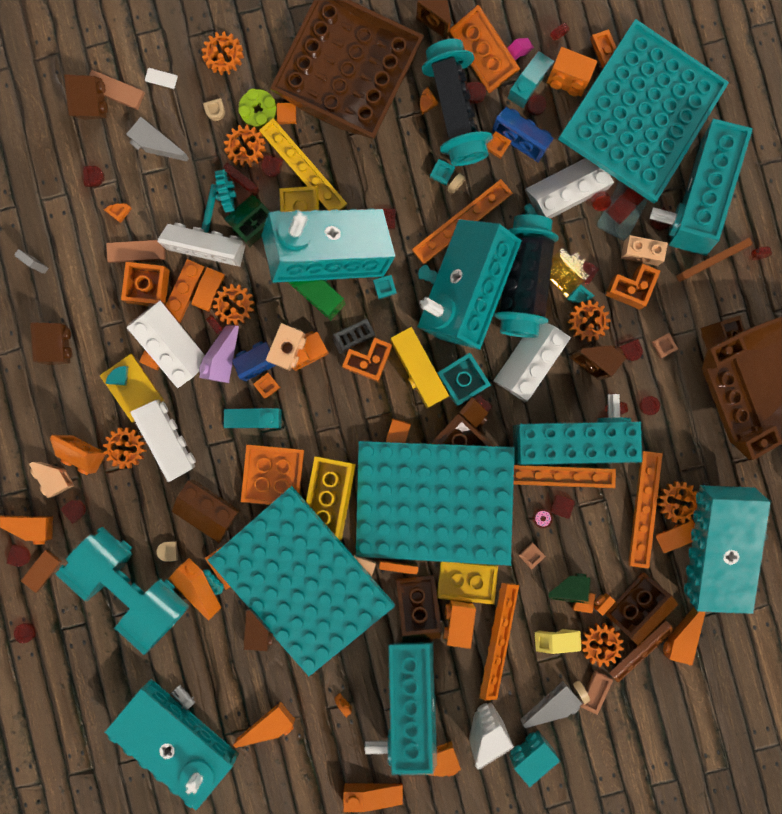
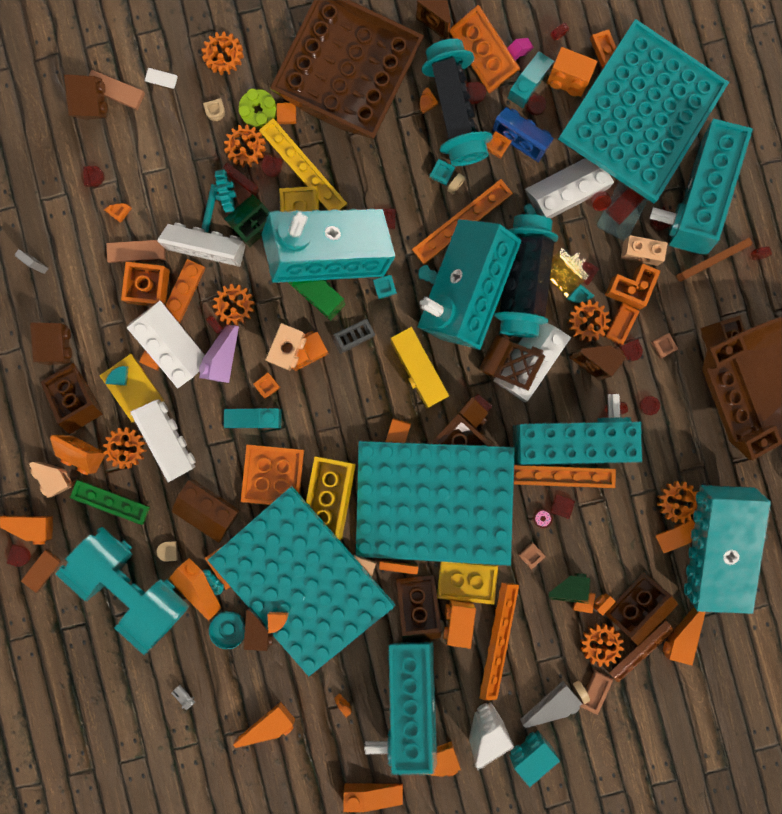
(24, 633): clear red tile -> none
(71, 399): none -> reddish brown slope
(73, 510): clear red tile -> none
(110, 502): none -> green plate
(152, 141): light grey slope -> none
(172, 744): teal piece -> none
(208, 289): orange slope -> none
(227, 630): none -> teal piece
(253, 362): blue slope -> none
(276, 621): none -> orange tile
(369, 365): orange brick -> none
(463, 379): teal brick -> none
(498, 357): none -> reddish brown piece
(558, 642): light yellow slope -> none
(622, 324): none -> orange tile
(645, 509): orange plate -> none

